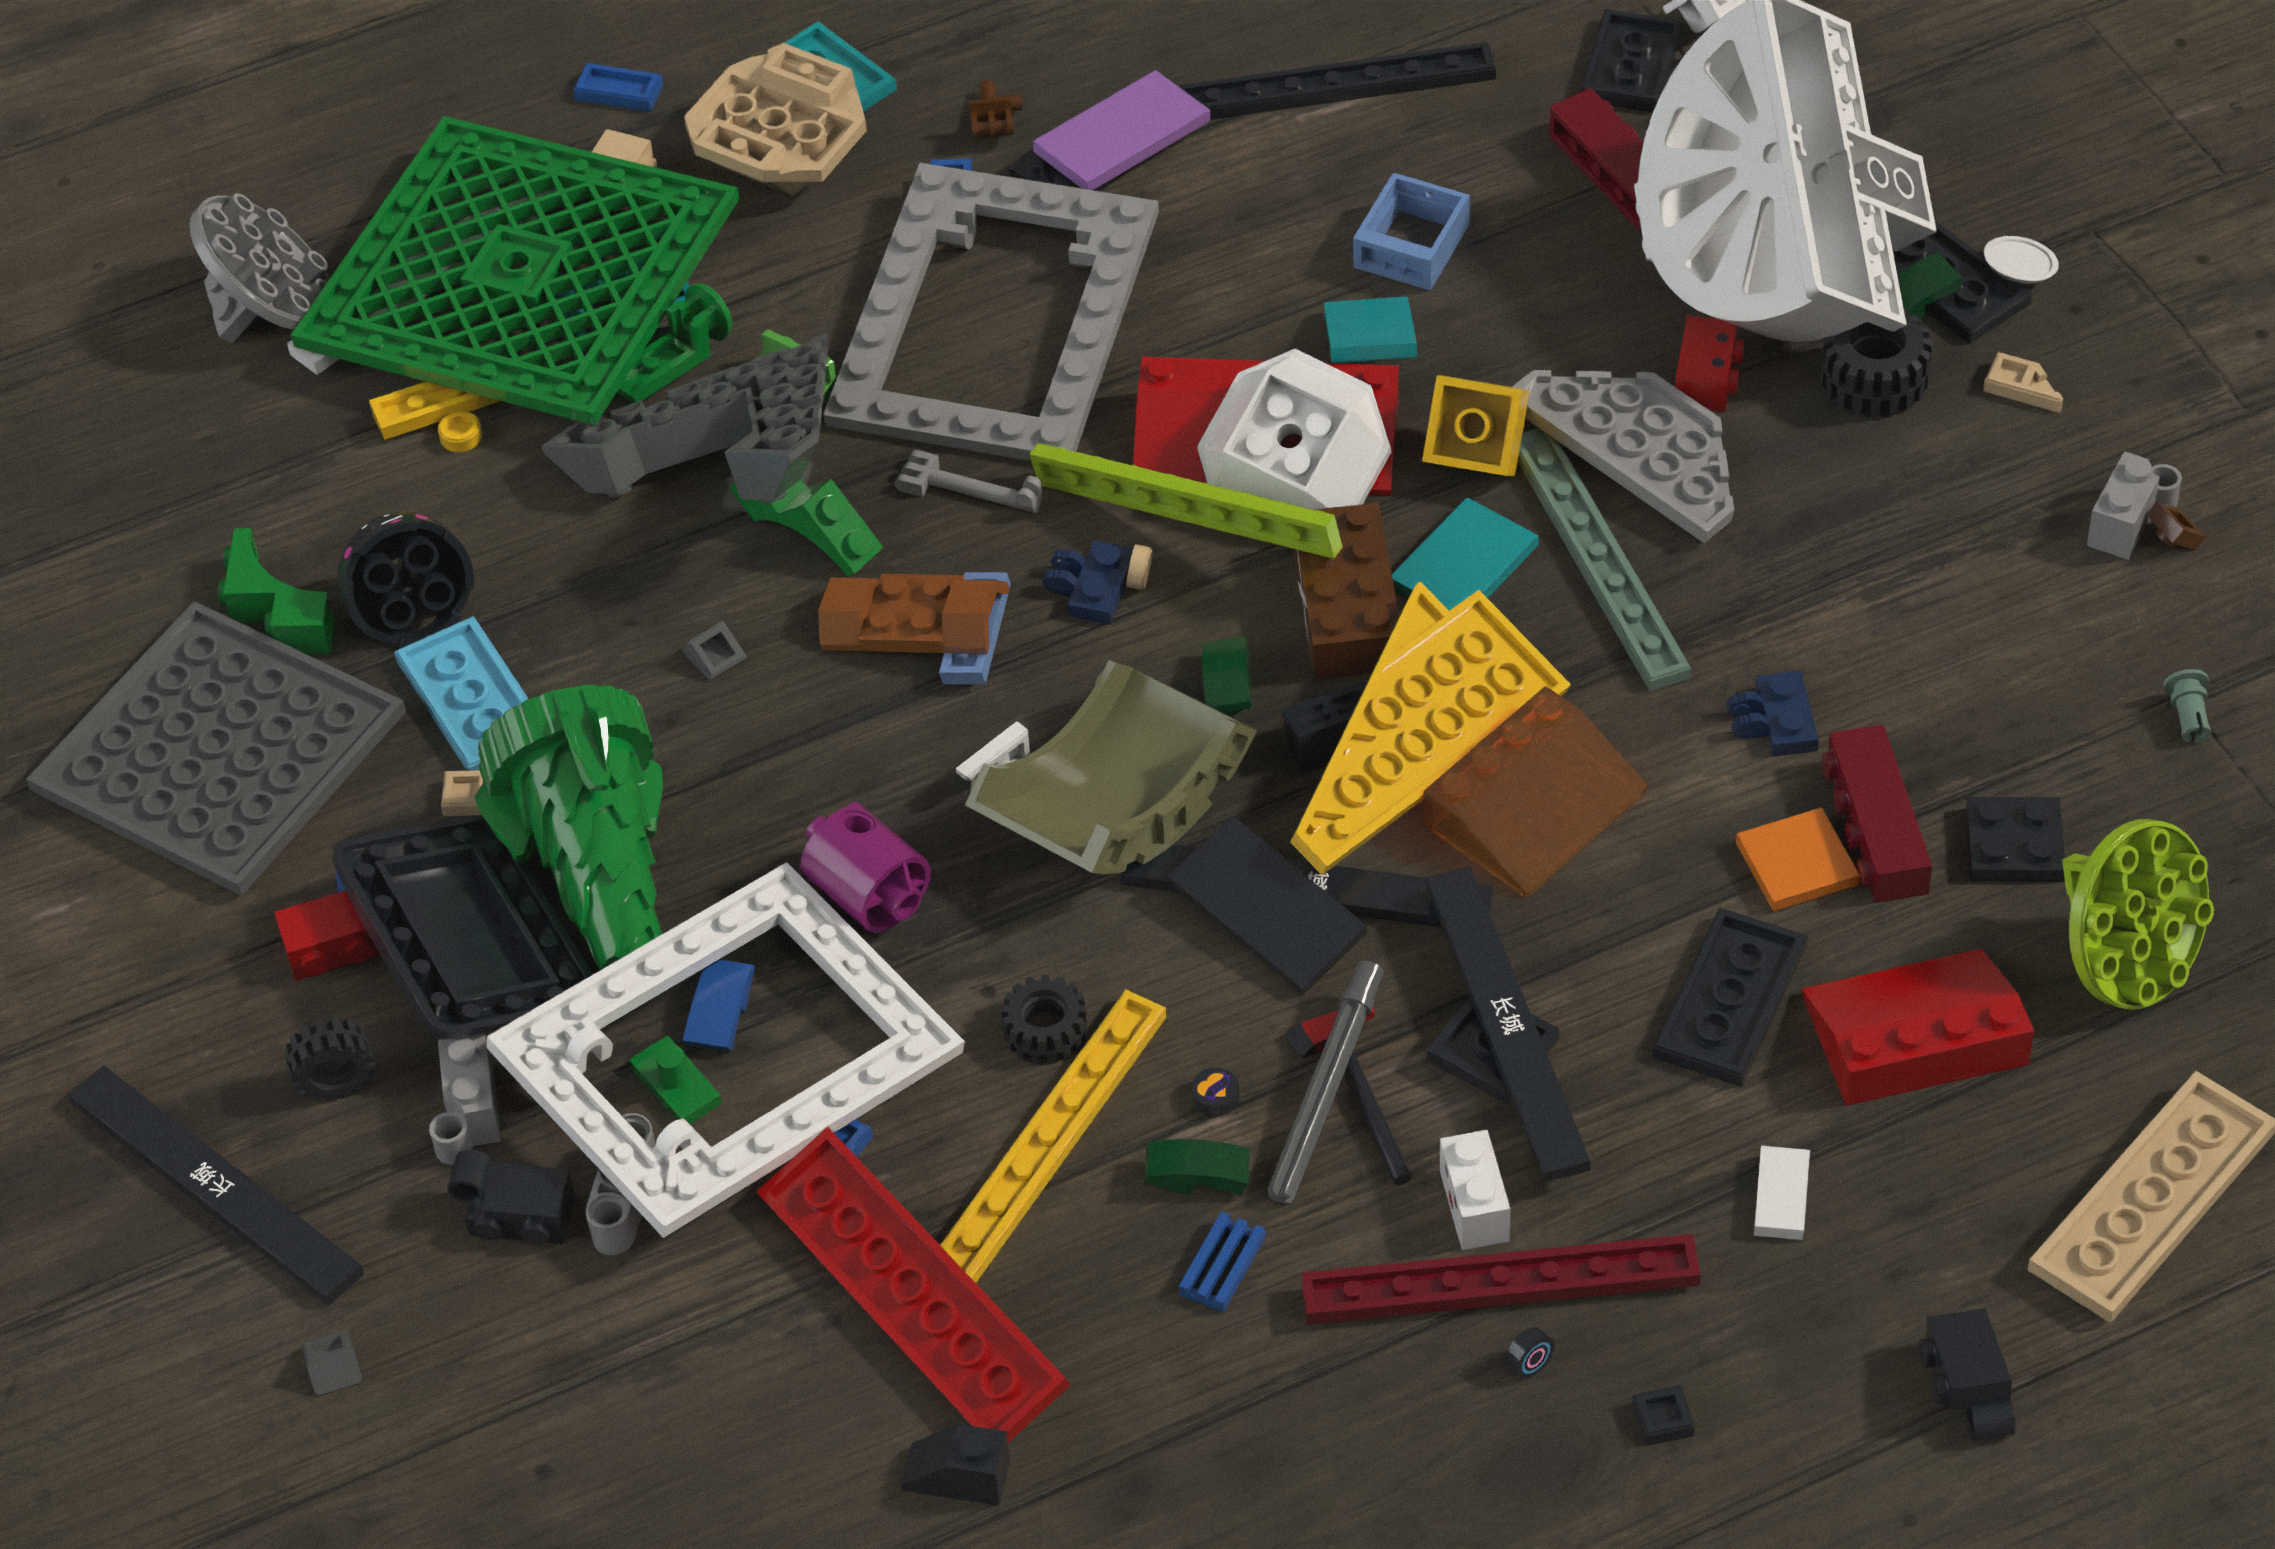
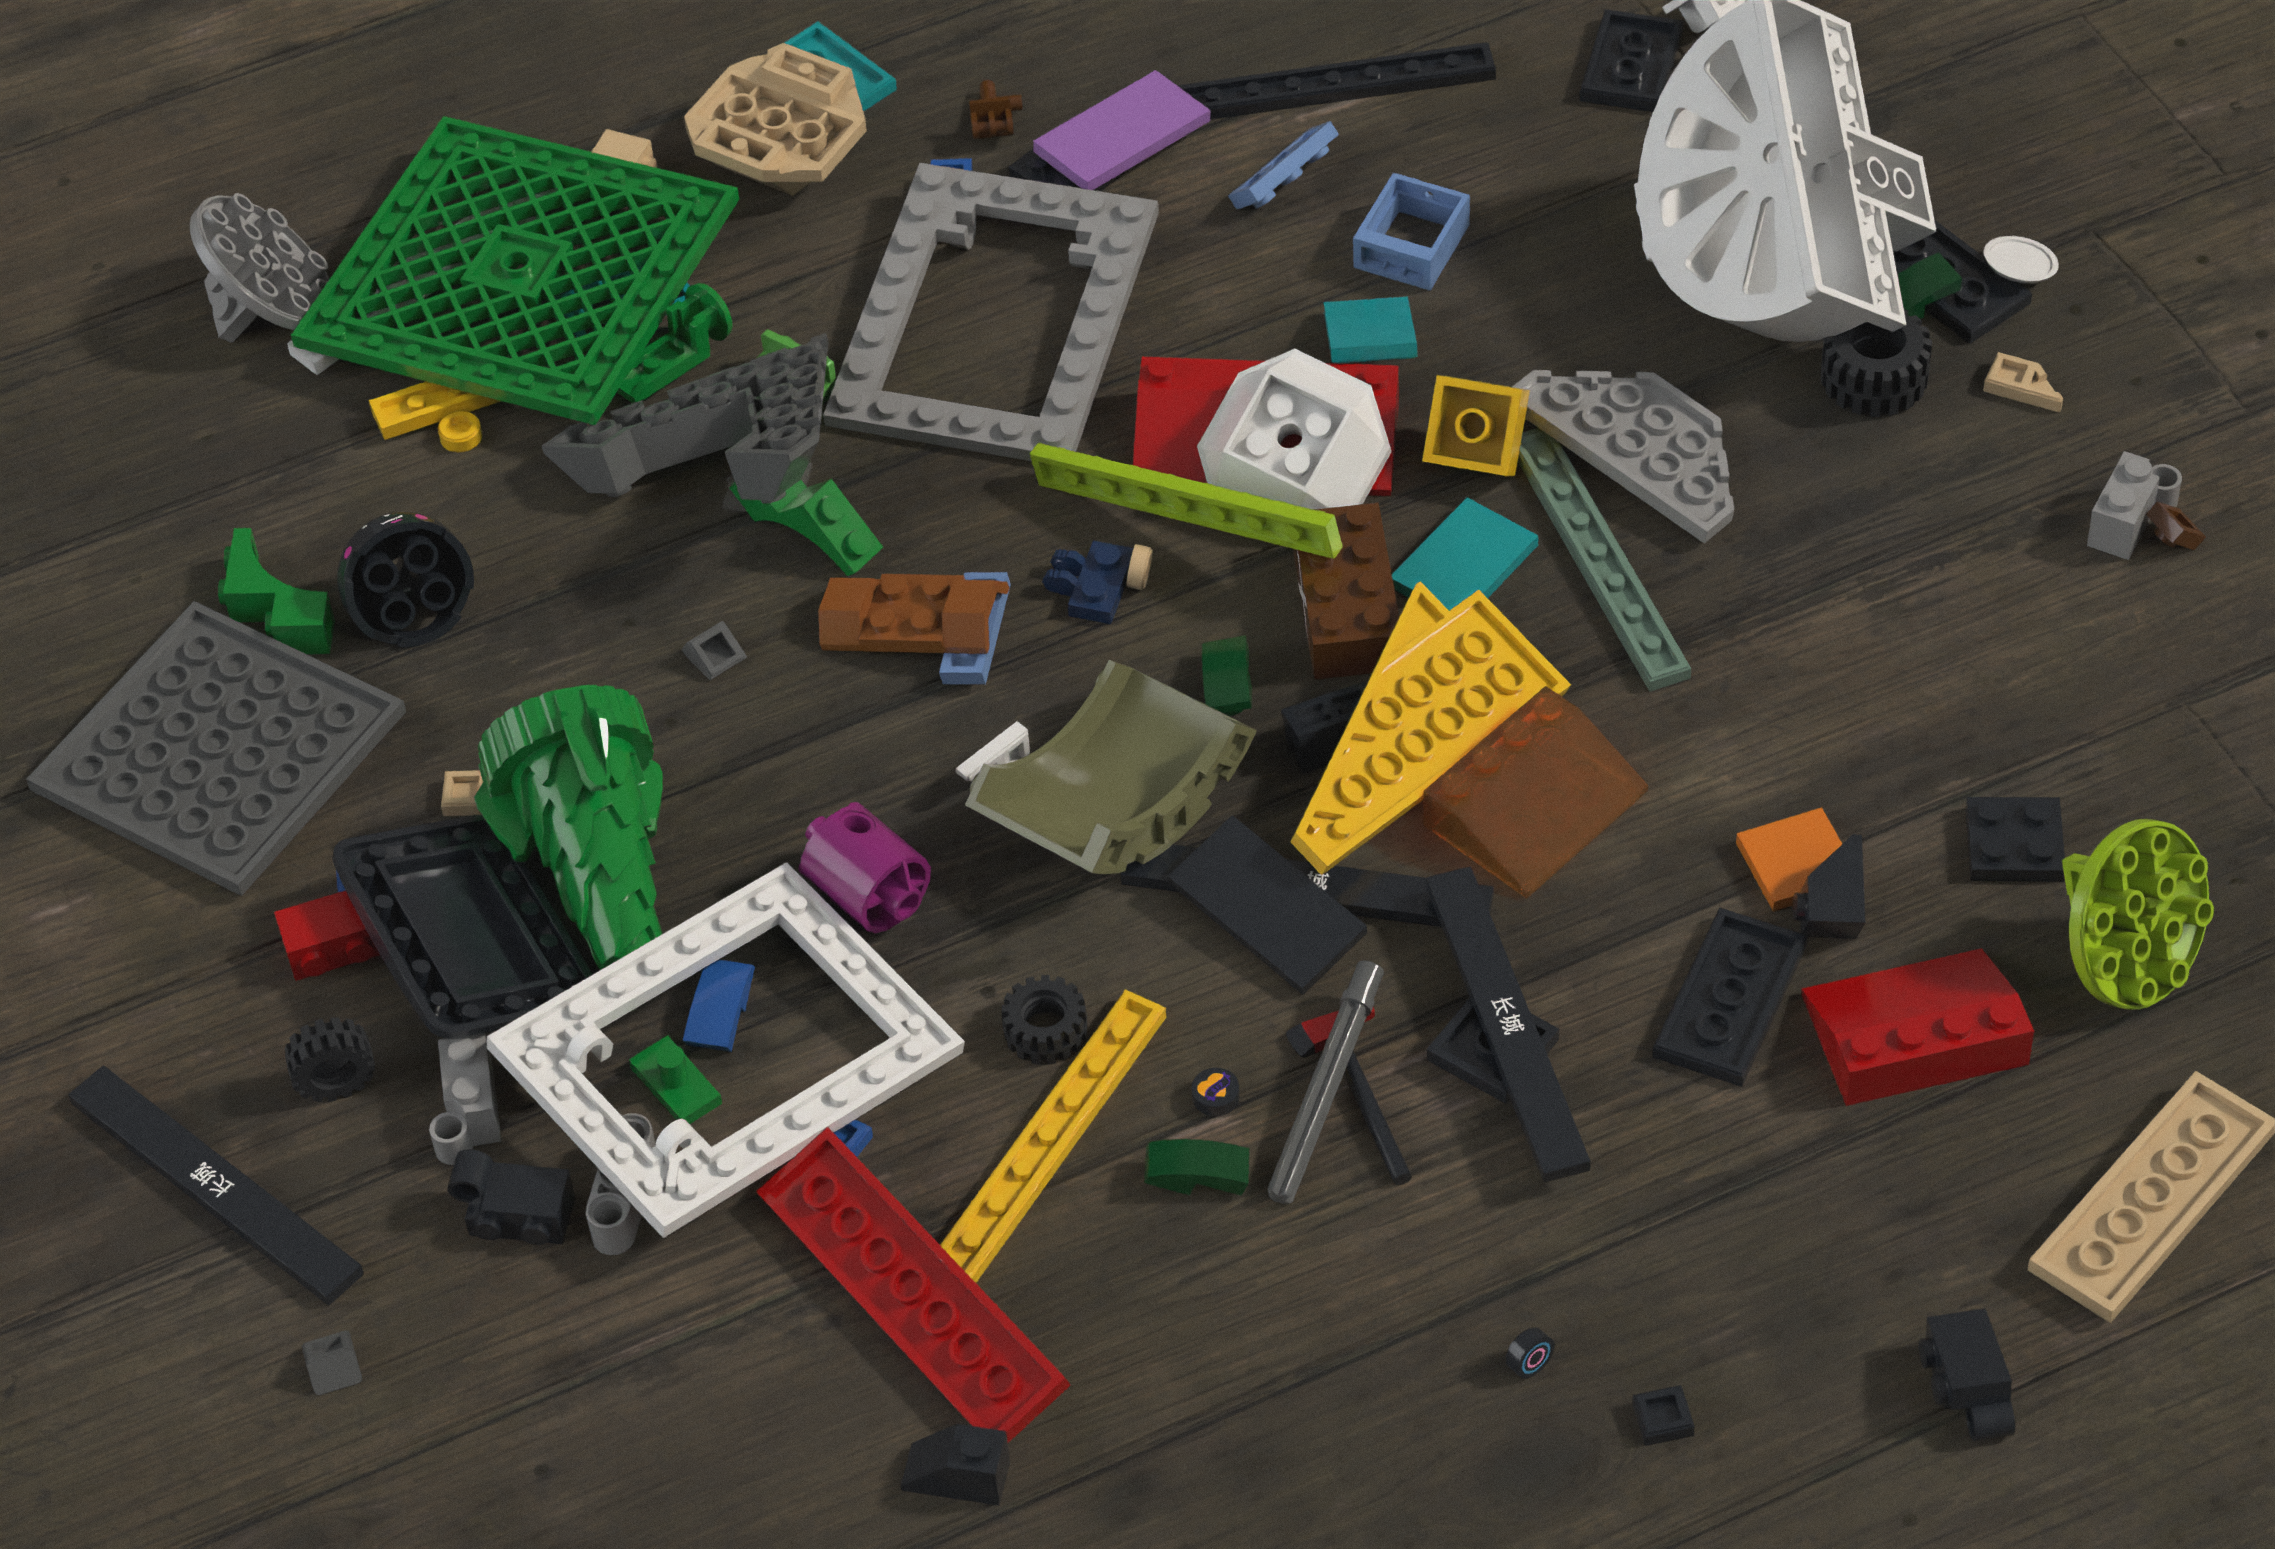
(461, 684): medium azure tile -> none
(618, 87): blue tile -> none
(923, 471): light grey hinge -> none
(1237, 1231): blue tile -> none
(1284, 167): none -> medium blue plate
(1474, 1190): white brick -> none
(1500, 1279): dark red plate -> none
(1600, 147): dark red brick -> none
(1708, 361): red brick -> none
(1776, 712): dark blue hinge -> none
(1782, 1192): white tile -> none
(1833, 895): none -> black slope
(1877, 814): dark red brick -> none
(2189, 698): sand green pin -> none

